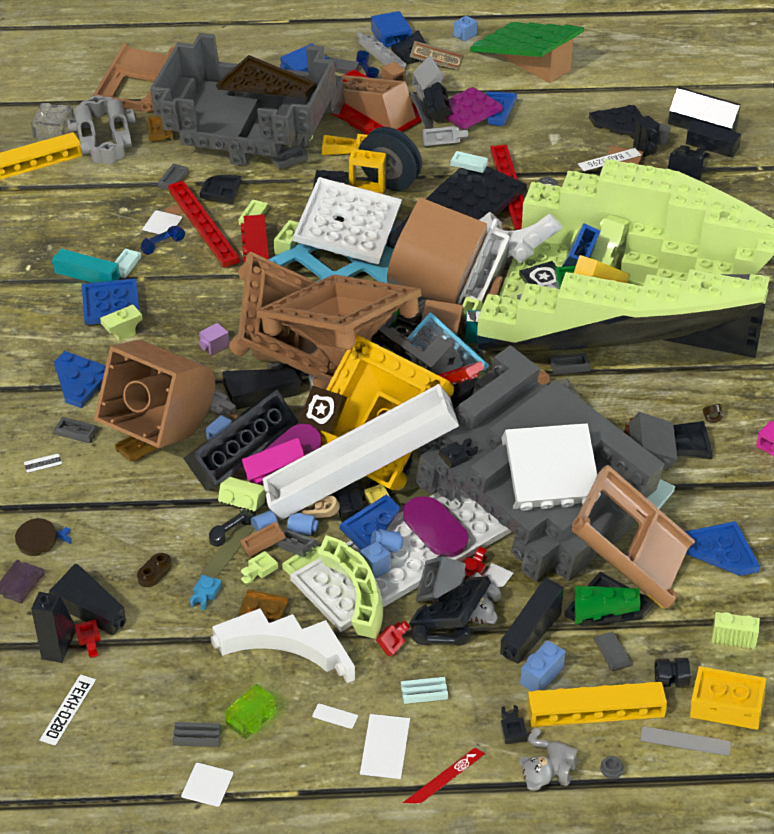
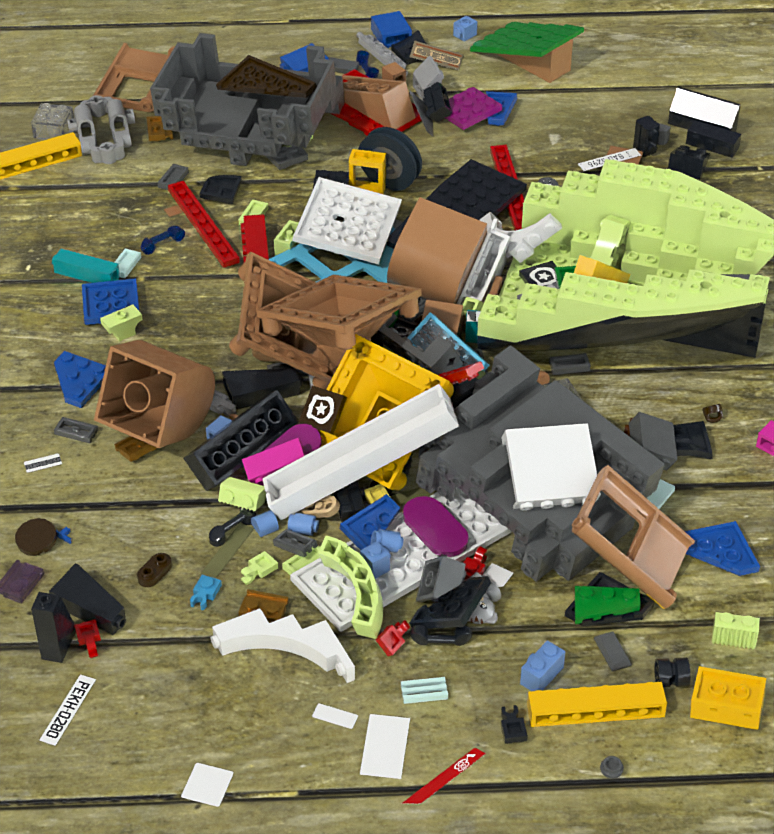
(161, 221): white sticker -> none
(197, 731): dark grey tile -> none
(214, 339): lavender brick -> none
(251, 711): clear neon green brick -> none
(262, 539): medium nougat tile -> none
(340, 145): yellow slope -> none
(443, 136): light grey hinge -> none
(456, 454): black plate -> none
(469, 161): light aqua tile -> none
(533, 621): black slope -> none
(541, 769): light grey animal -> none
(581, 245): blue brick -> none
(618, 120): black plate -> none
(685, 741): light grey sticker -> none

